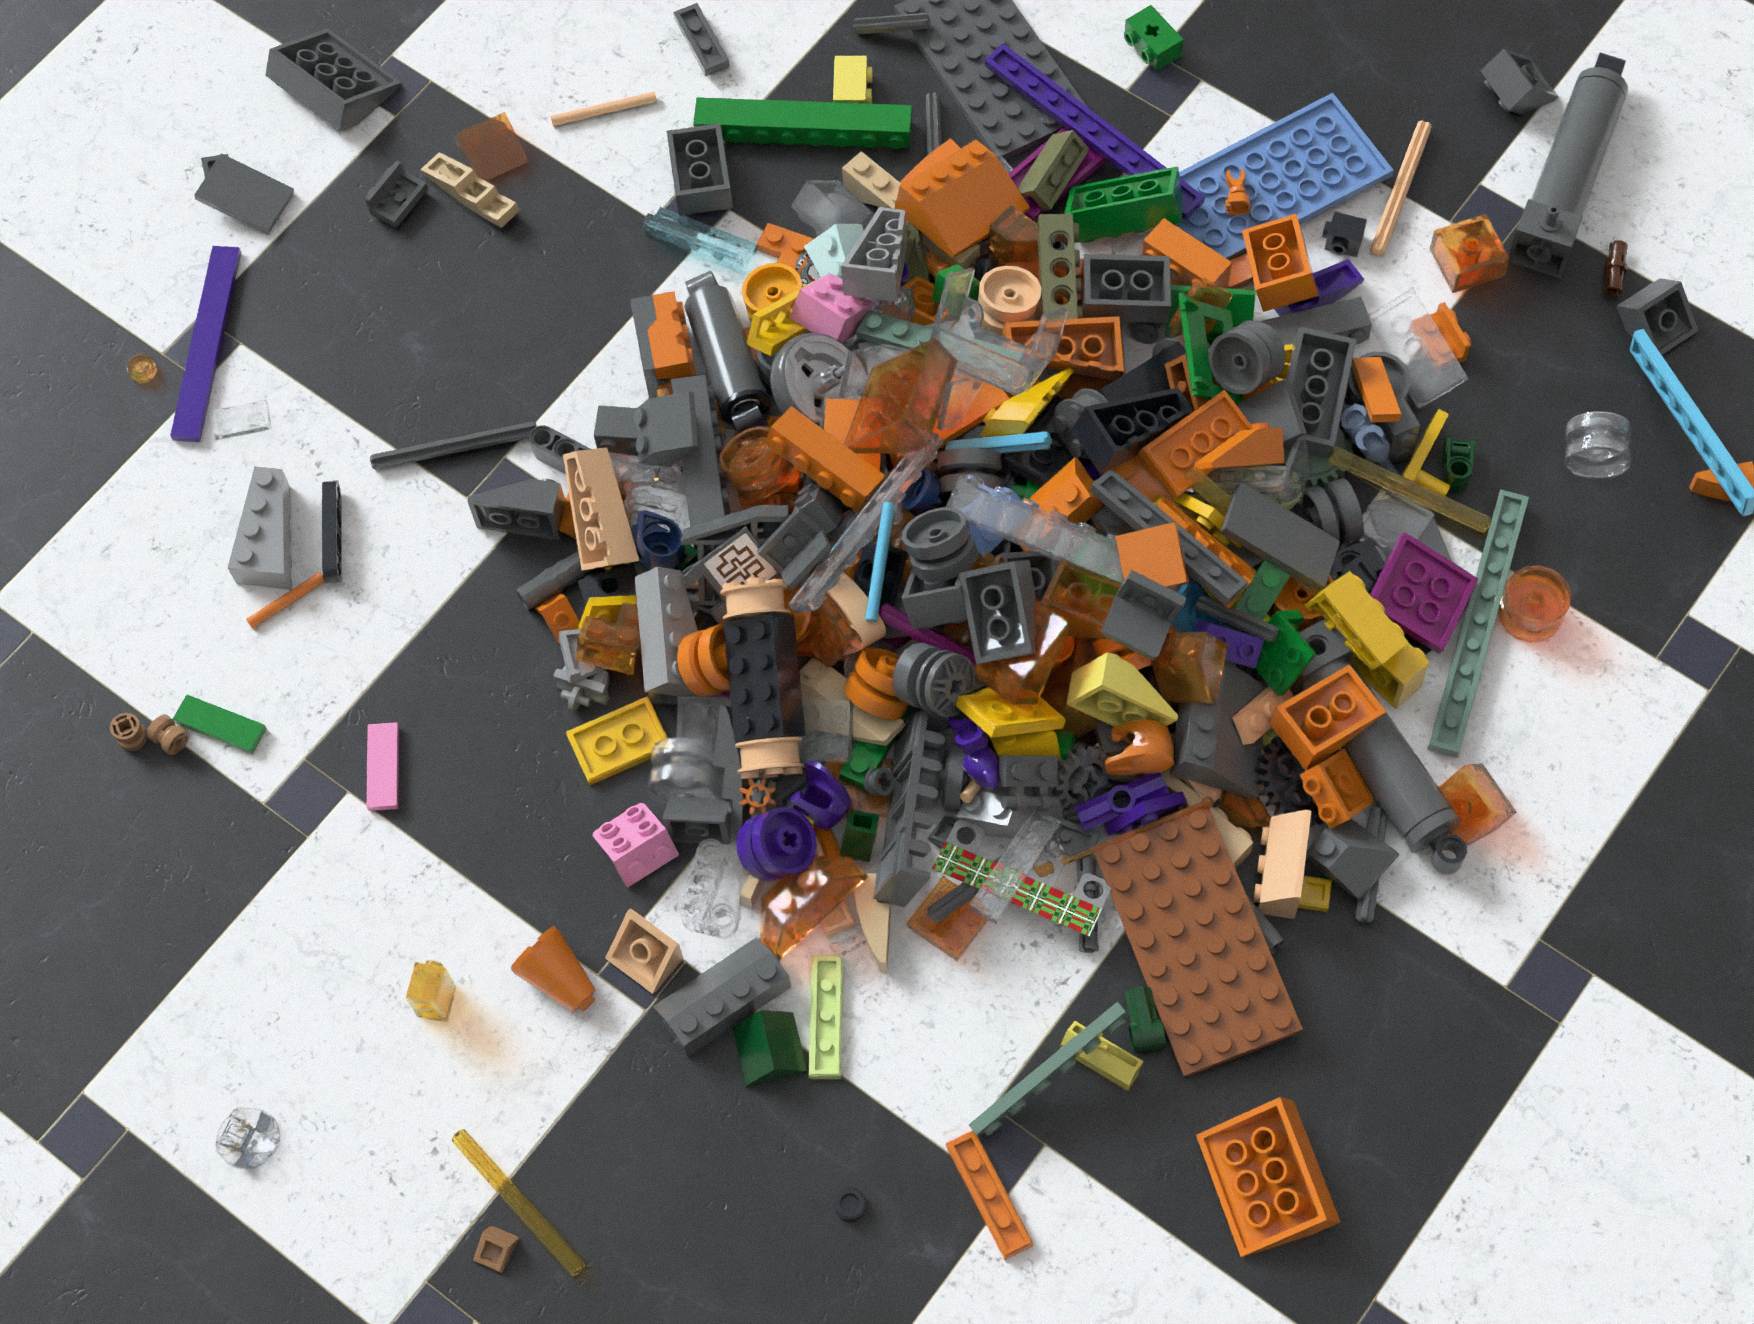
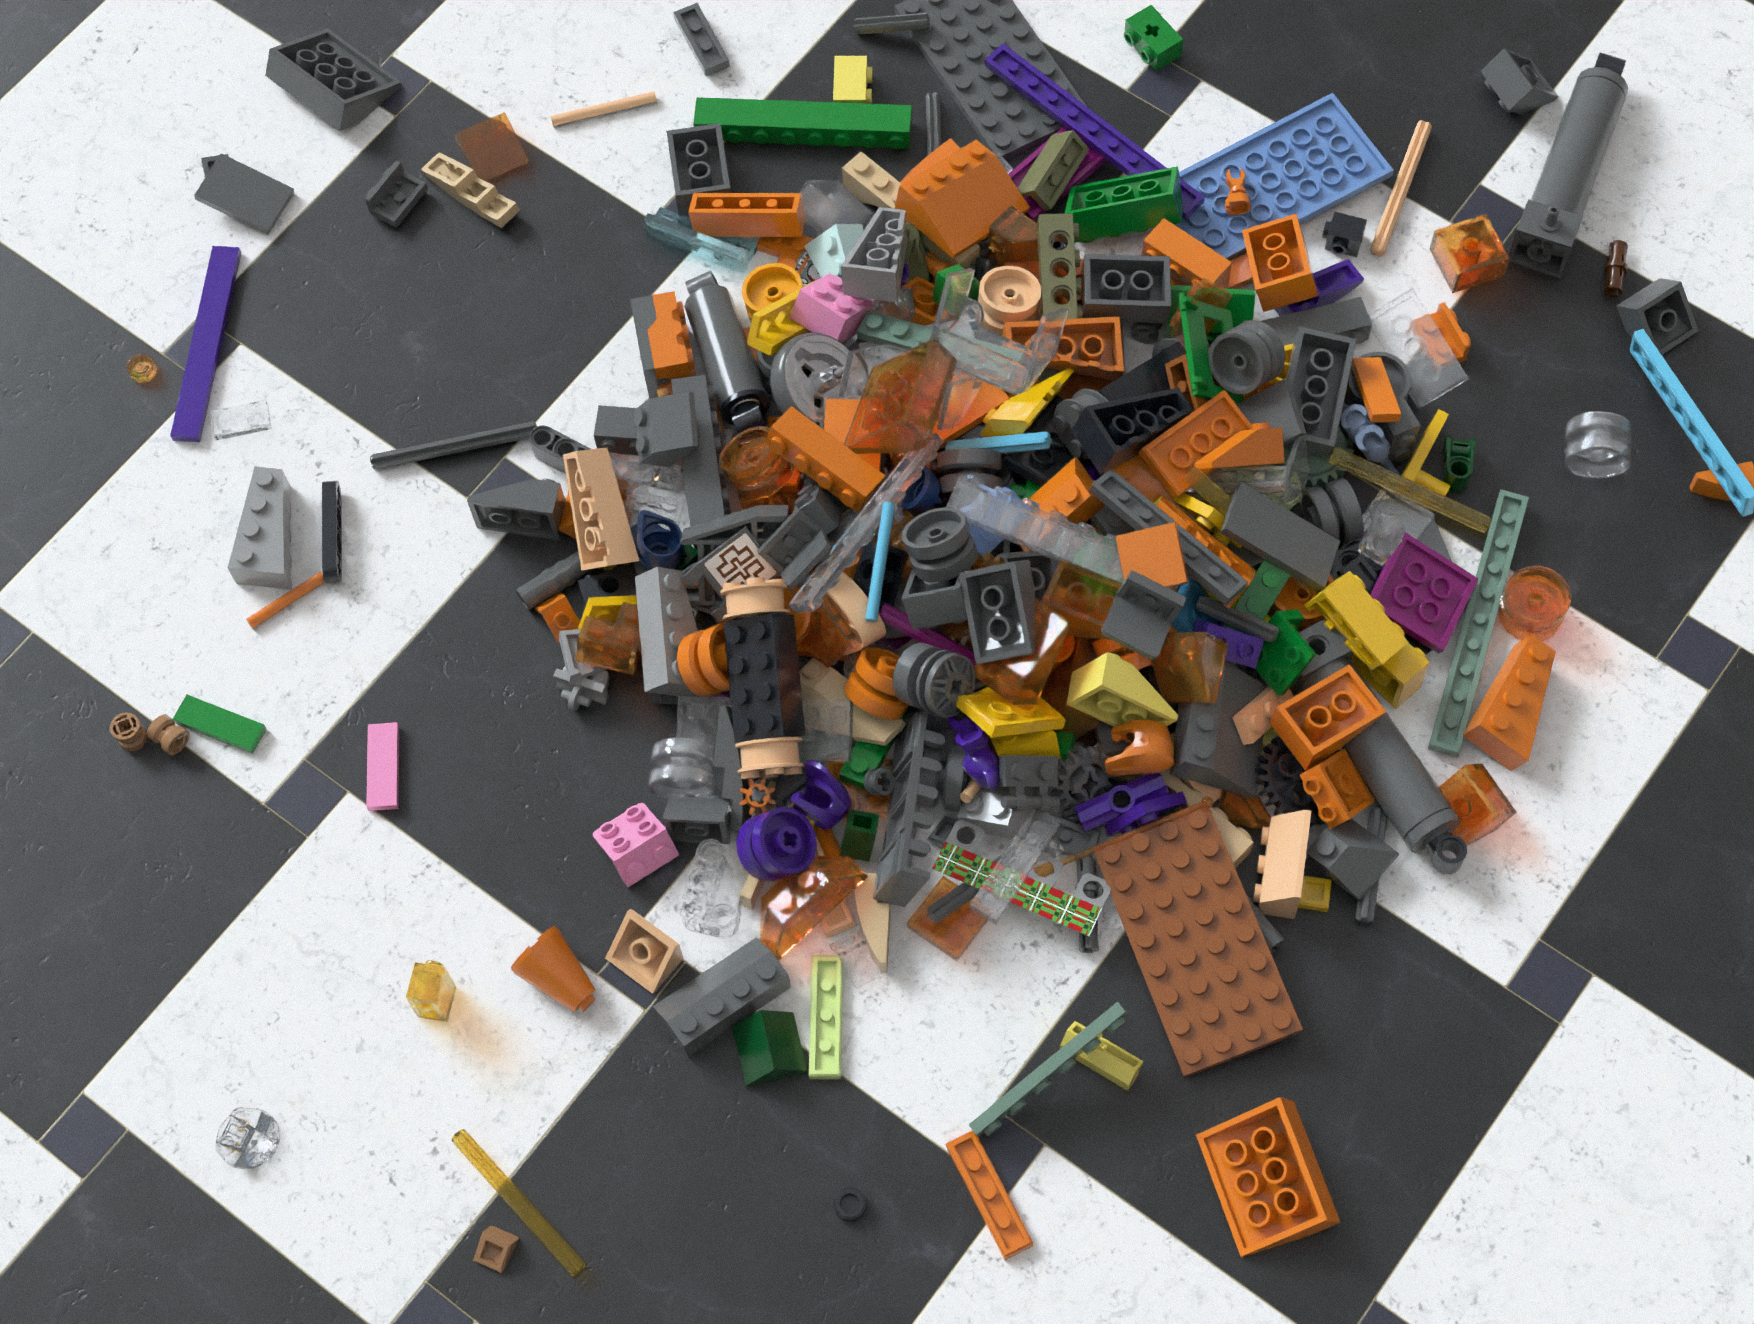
(616, 740): yellow tile -> none
(748, 214): none -> orange brick
(1144, 1028): dark green piece -> none
(1380, 548): none -> clear brick
(1512, 706): none -> orange wedge

